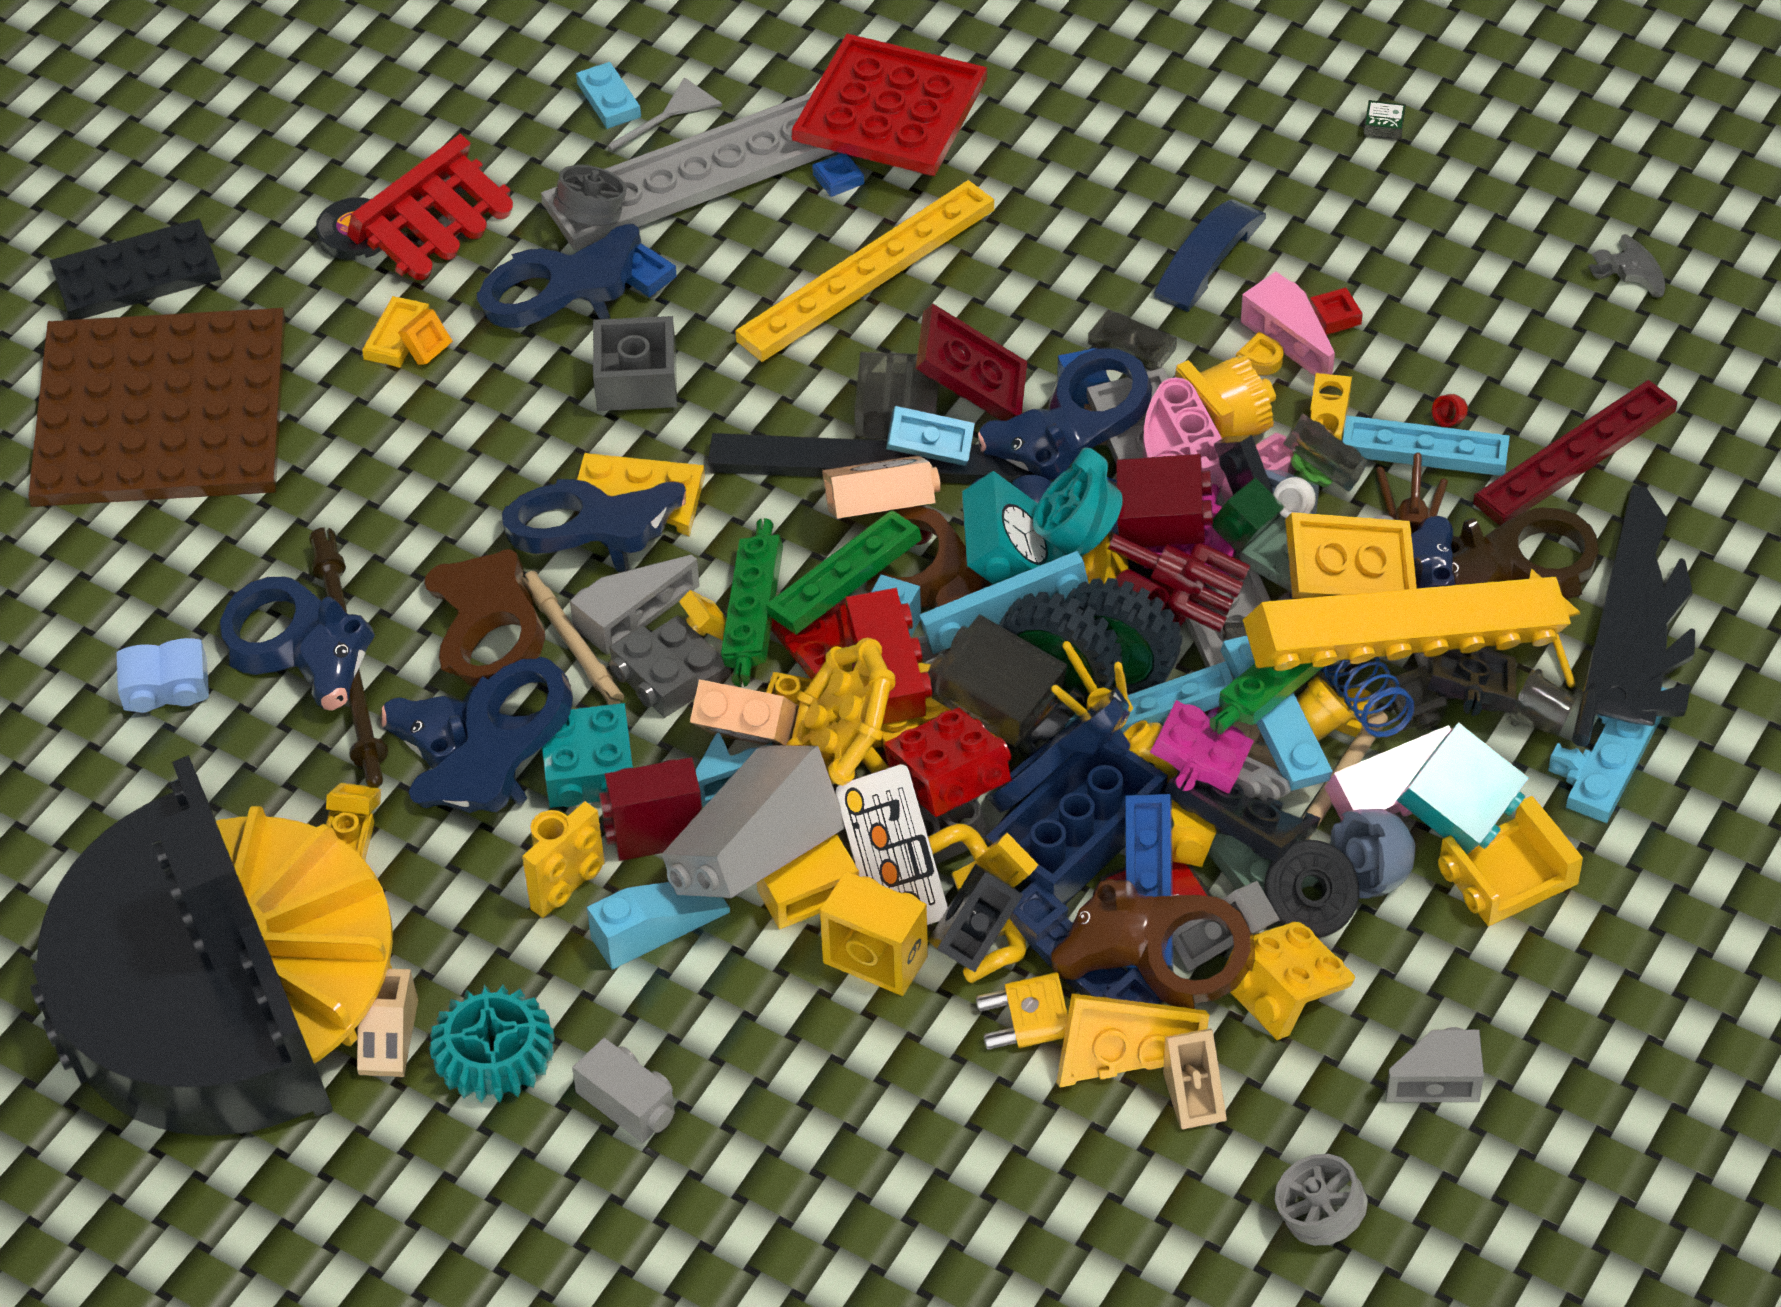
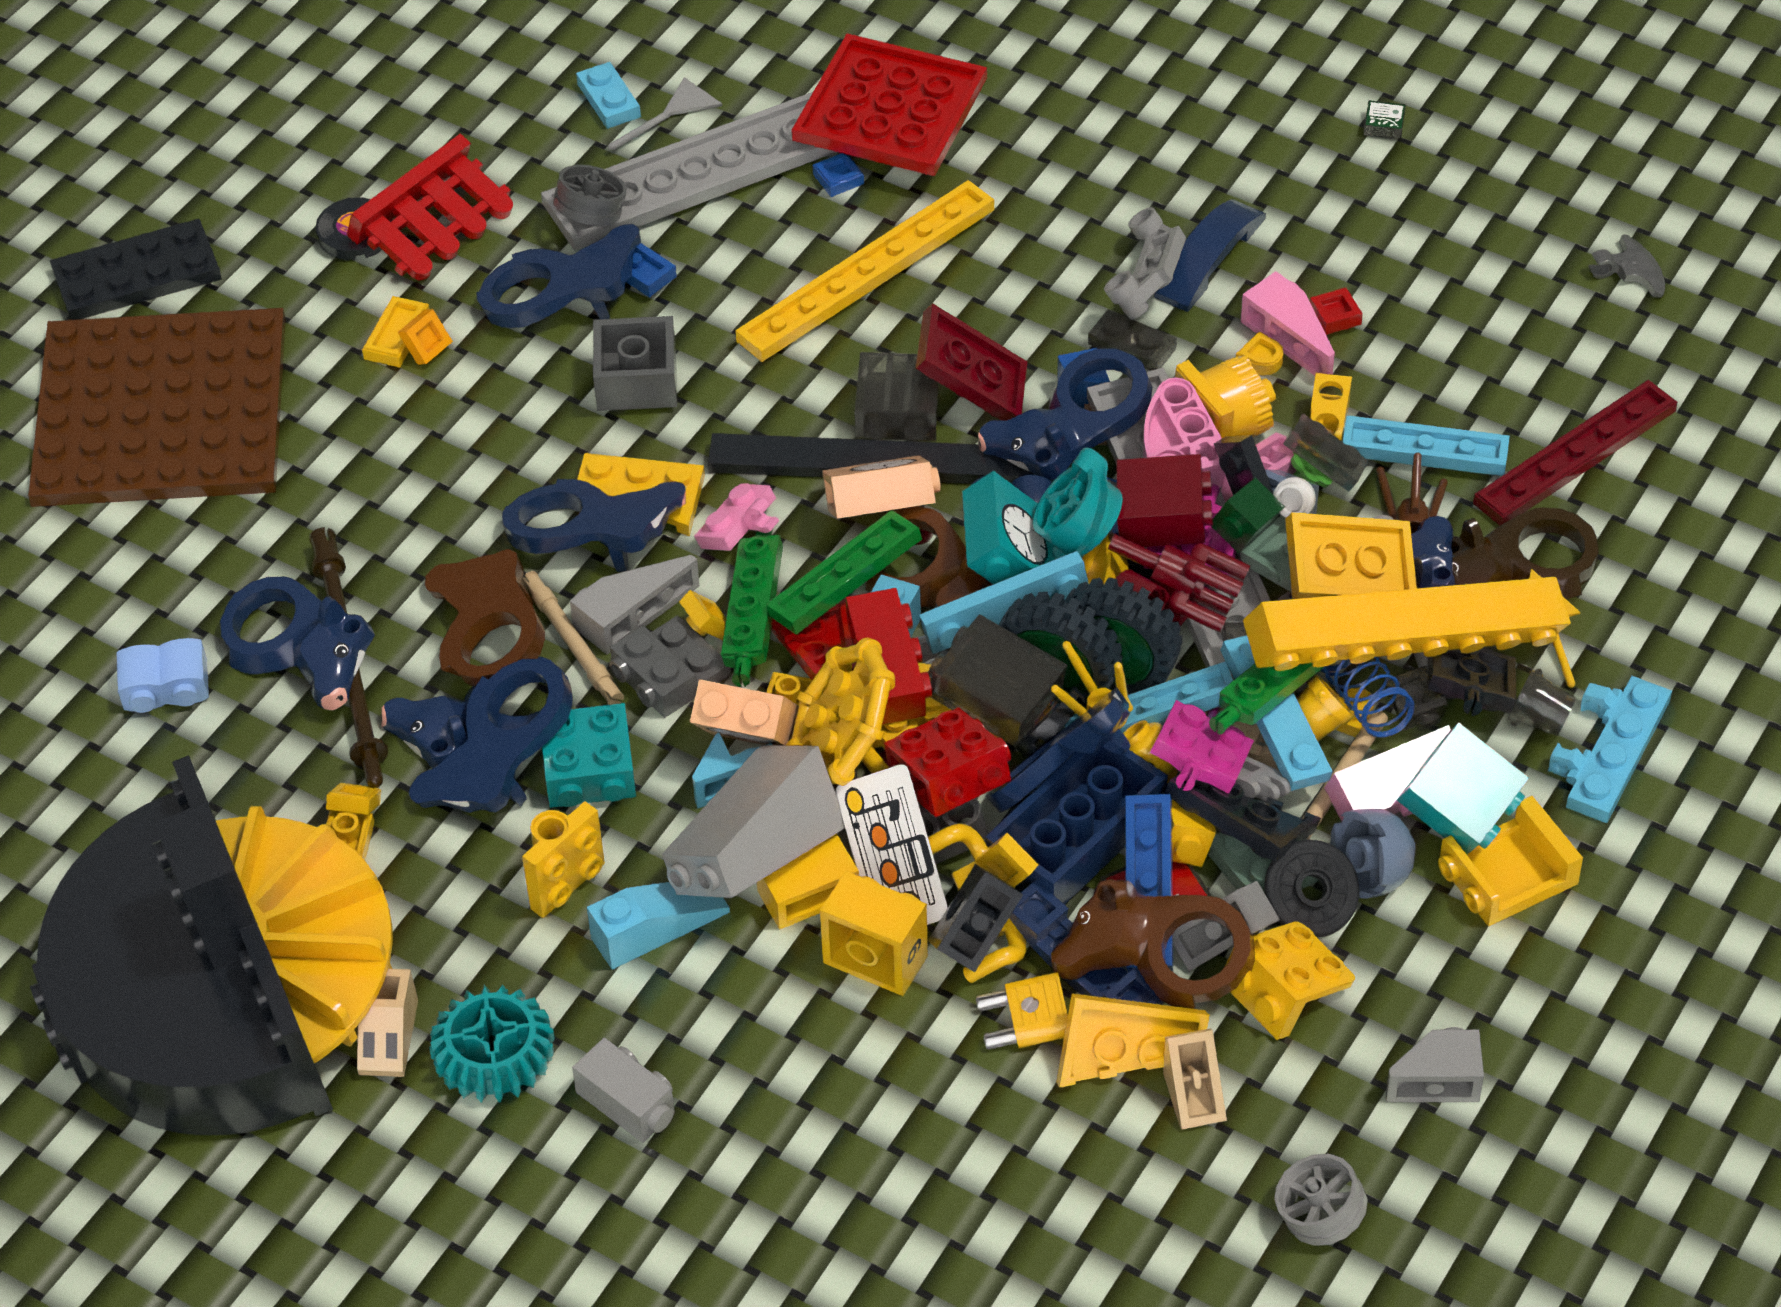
(649, 806): dark red brick -> none
(737, 515): none -> bright pink plate
(930, 435): medium azure plate -> none
(1154, 266): none -> light grey plate
(1444, 407): red hinge -> none
(1633, 629): black animal -> none

